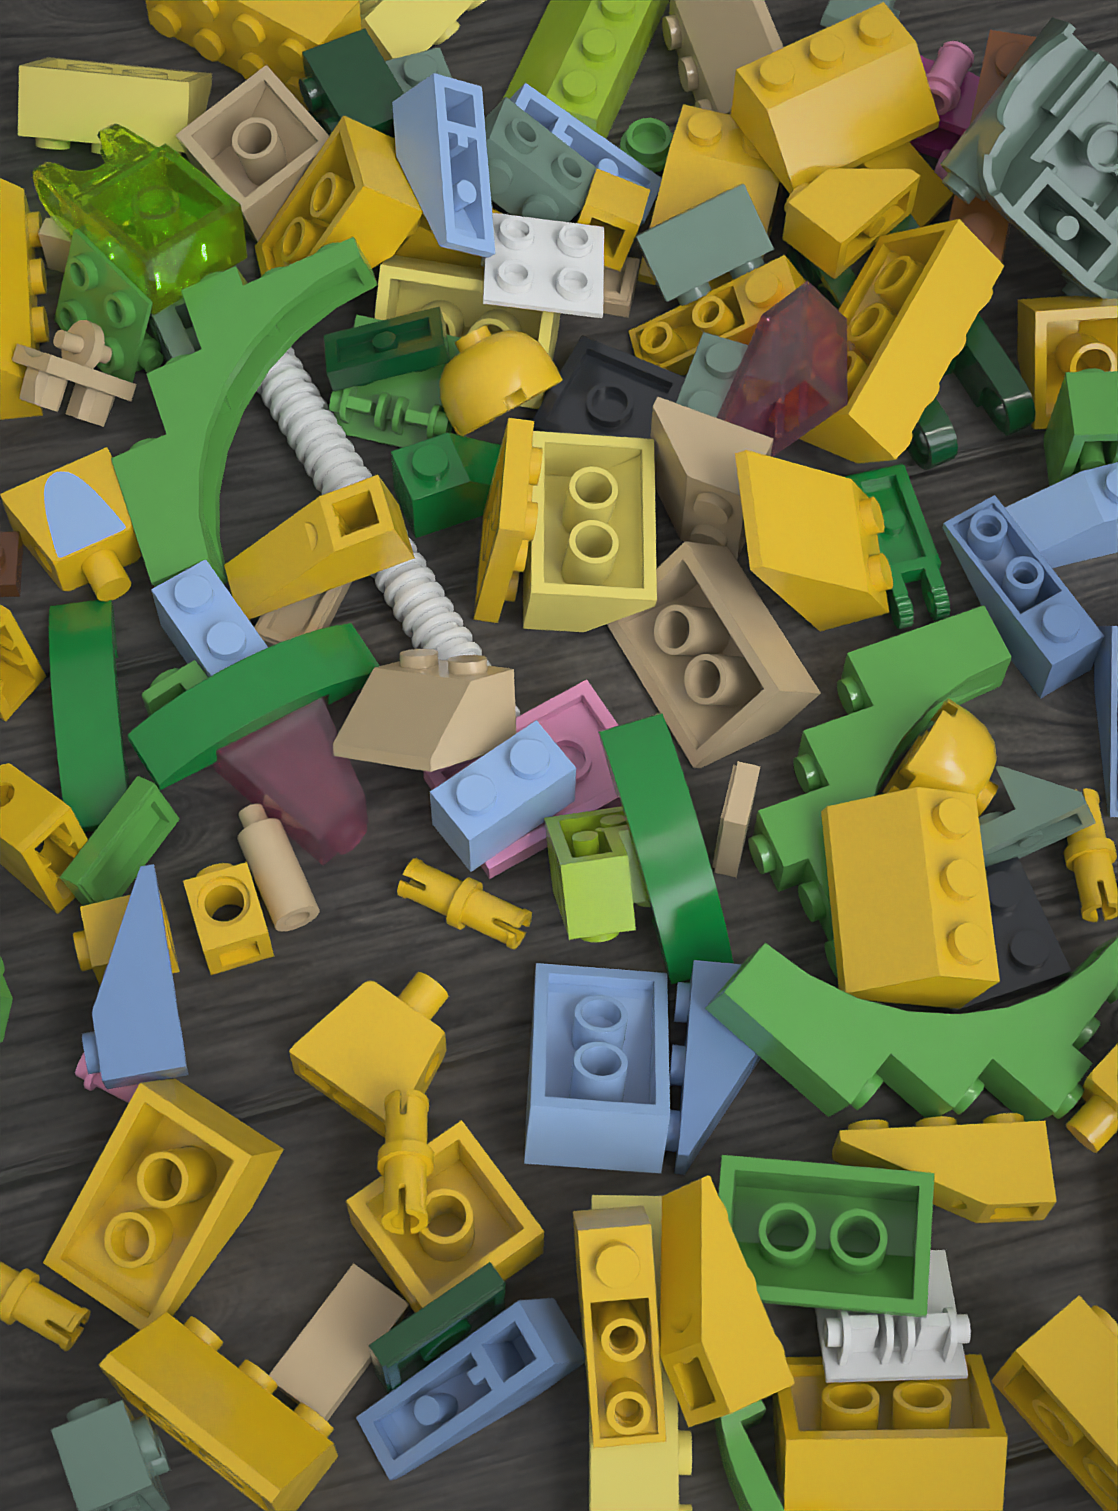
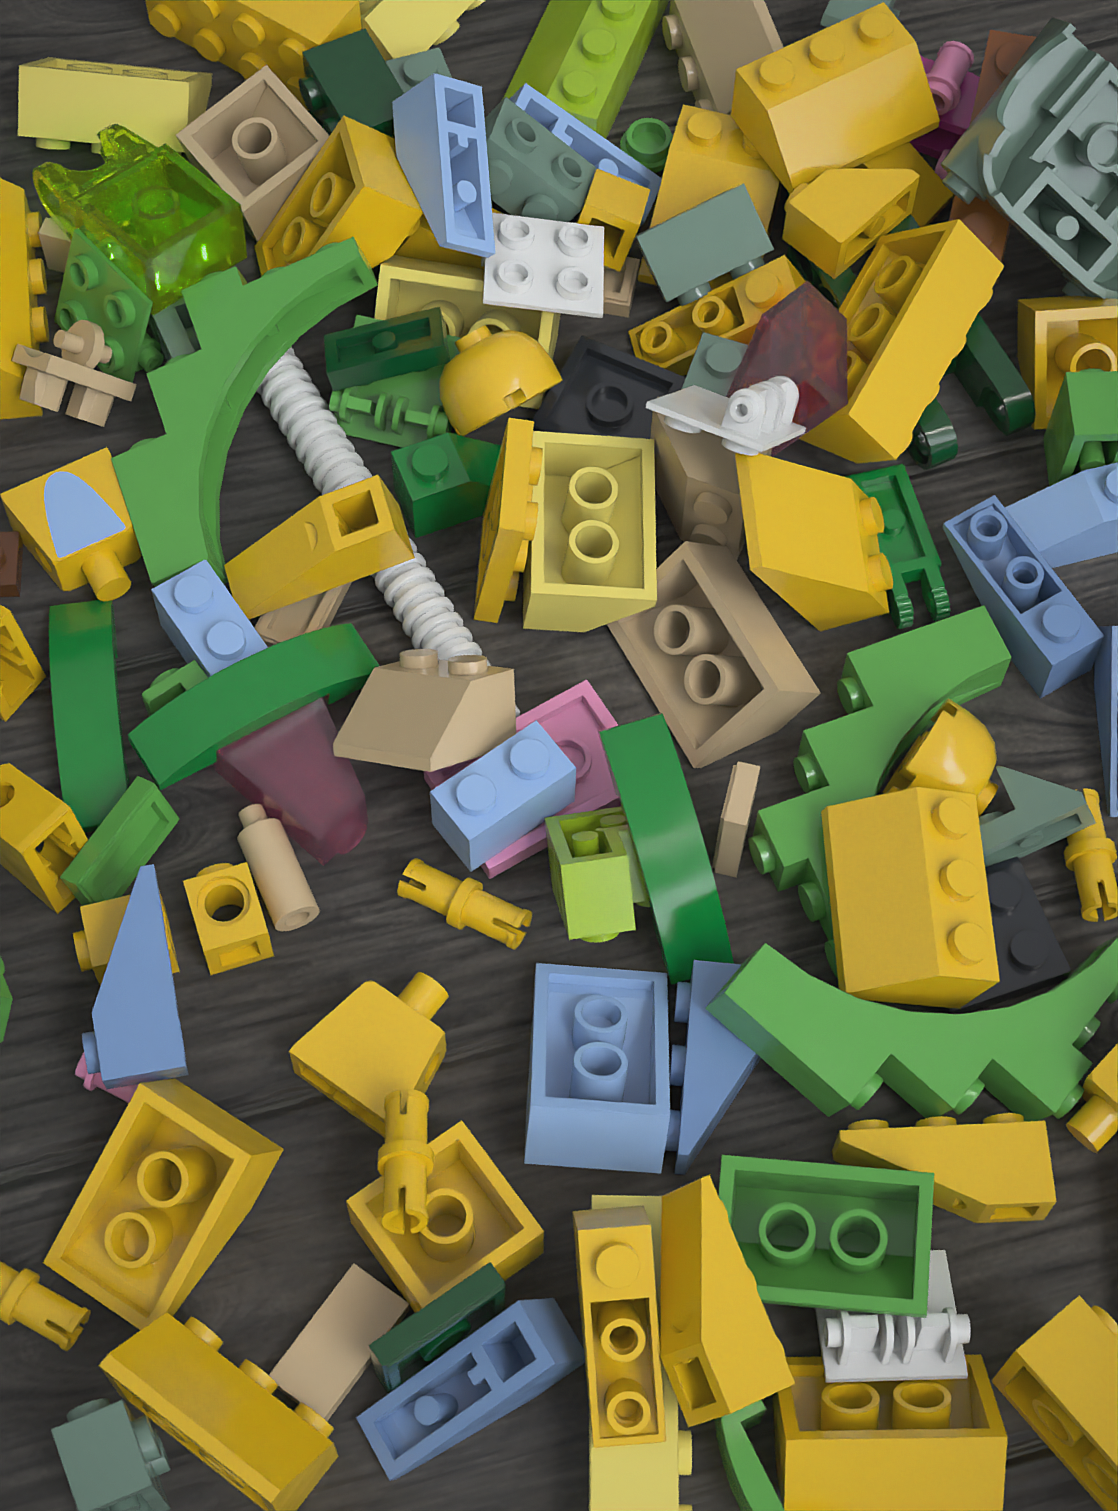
(747, 421): none -> white hinge

